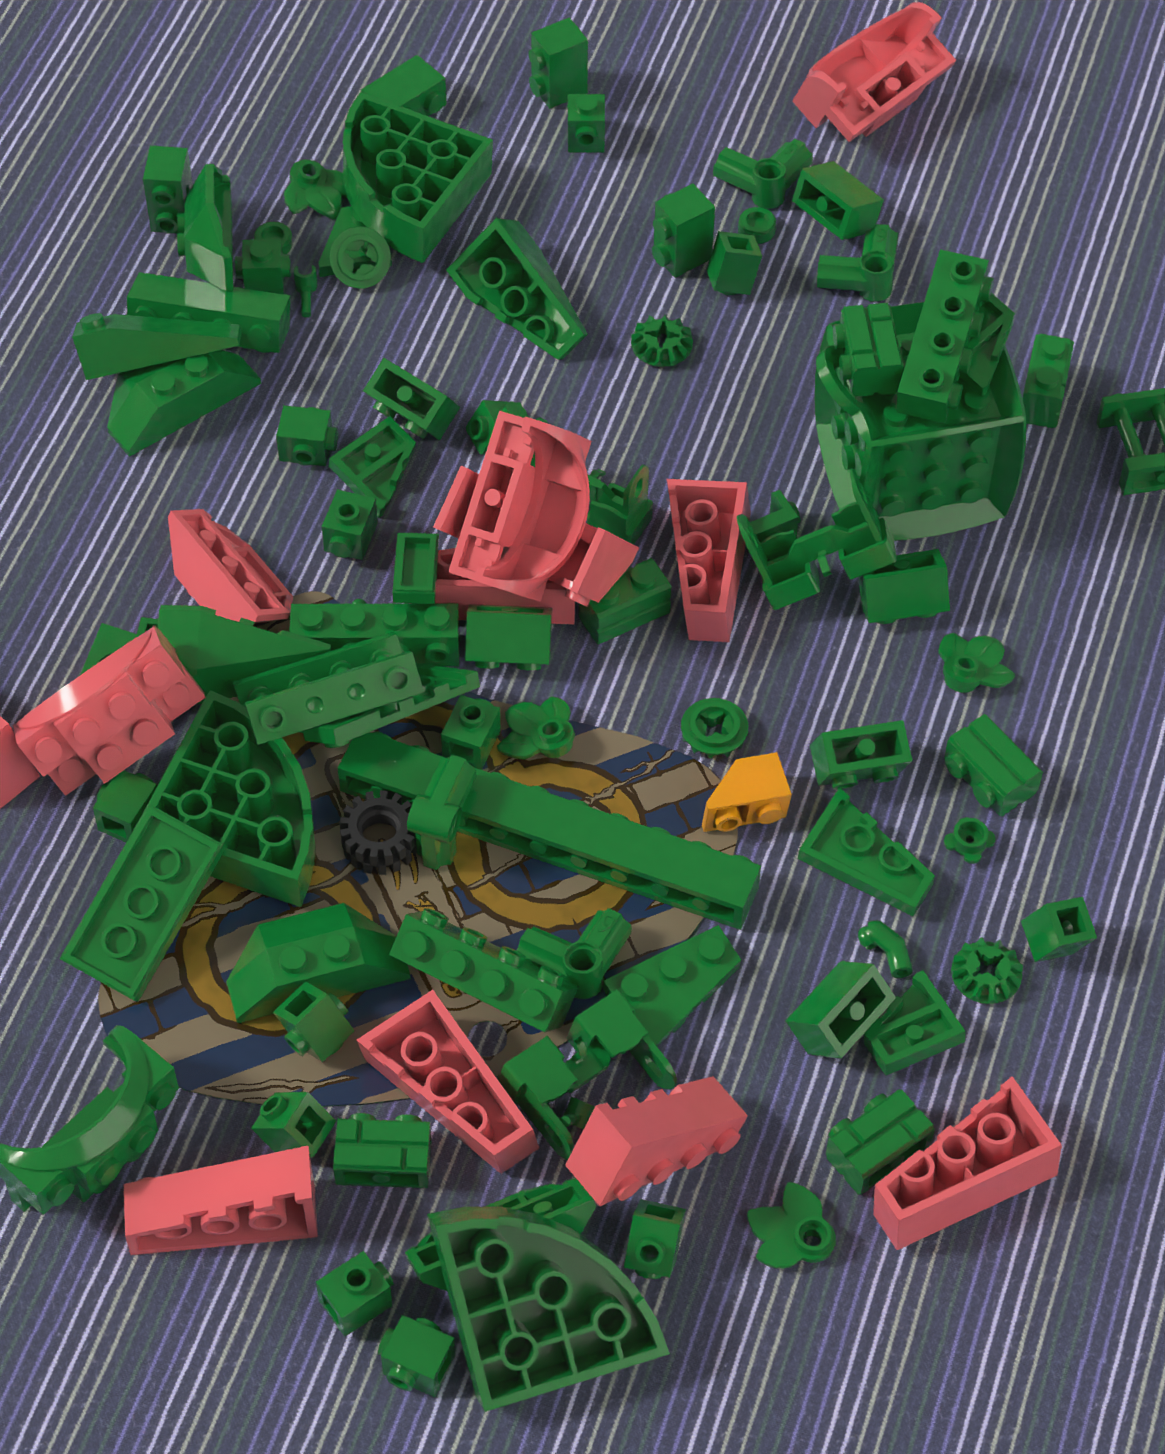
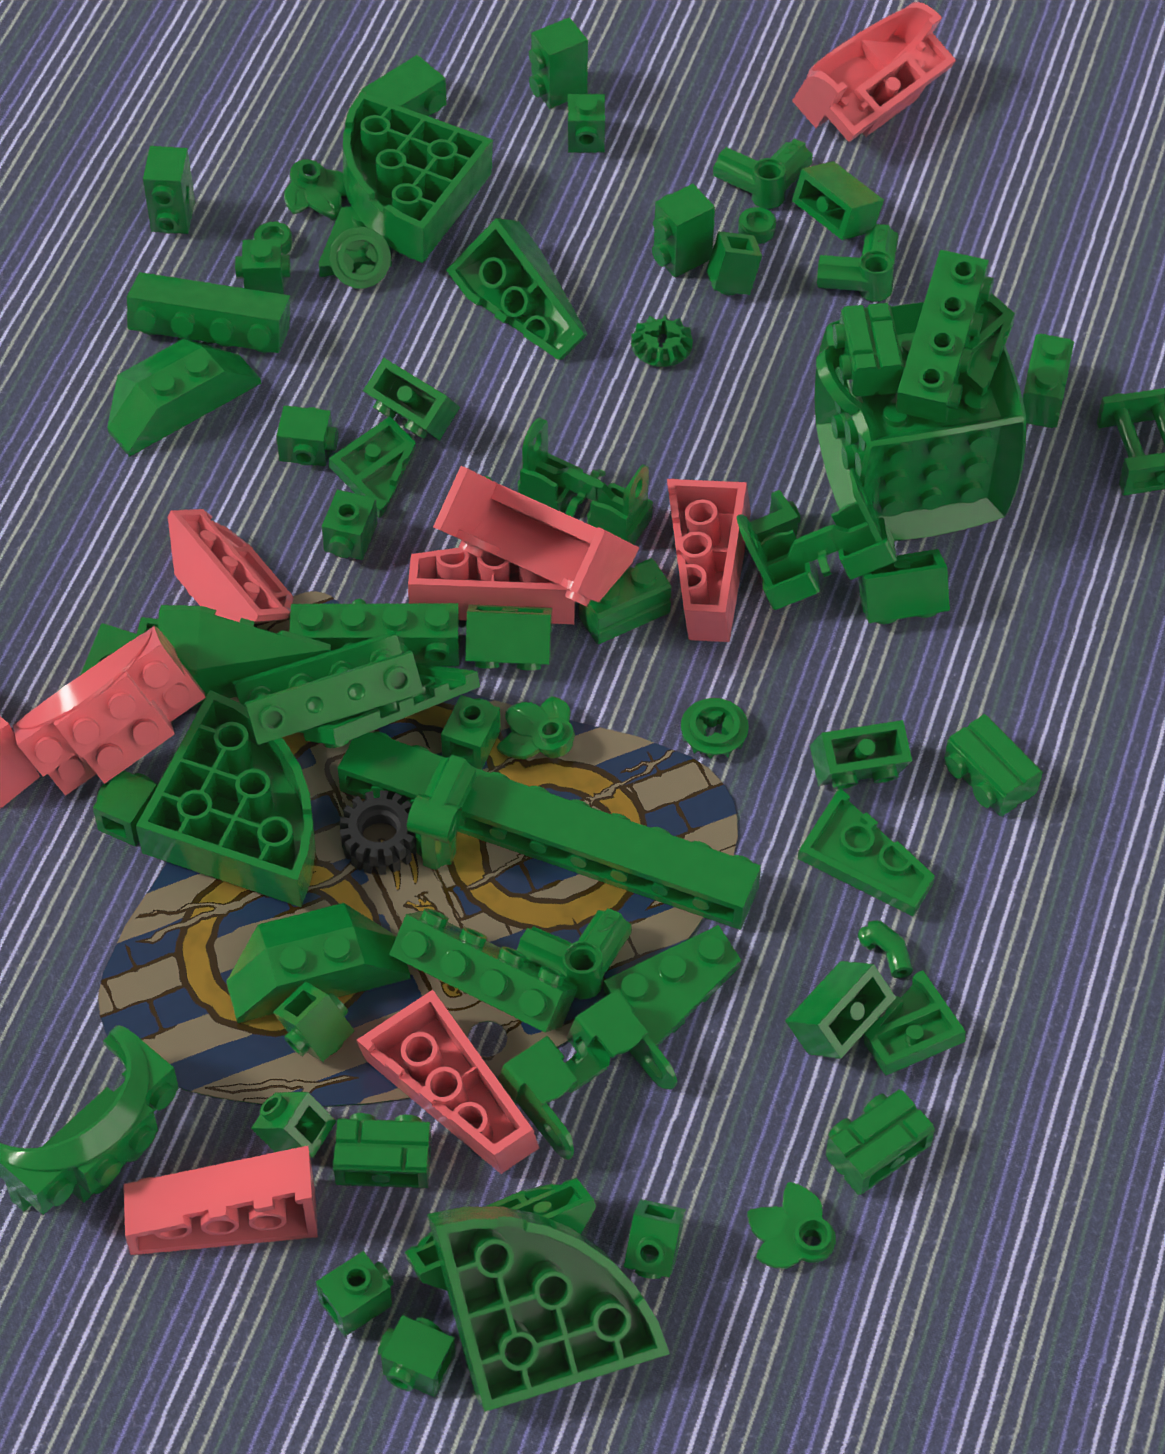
(133, 342): green wedge -> none
(143, 903): green tile -> none
(207, 228): green wedge -> none
(305, 286): green hand -> none
(415, 568): green tile -> none
(484, 419): green bracket -> none
(524, 507): coral piece -> none
(577, 1113): green hand -> none
(653, 1138): coral wedge -> none
(748, 794): light orange slope -> none
(969, 1168): coral wedge -> none
(970, 829): green plate -> none
(973, 663): green plate -> none
(985, 987): green gear -> none
(1058, 929): green brick -> none

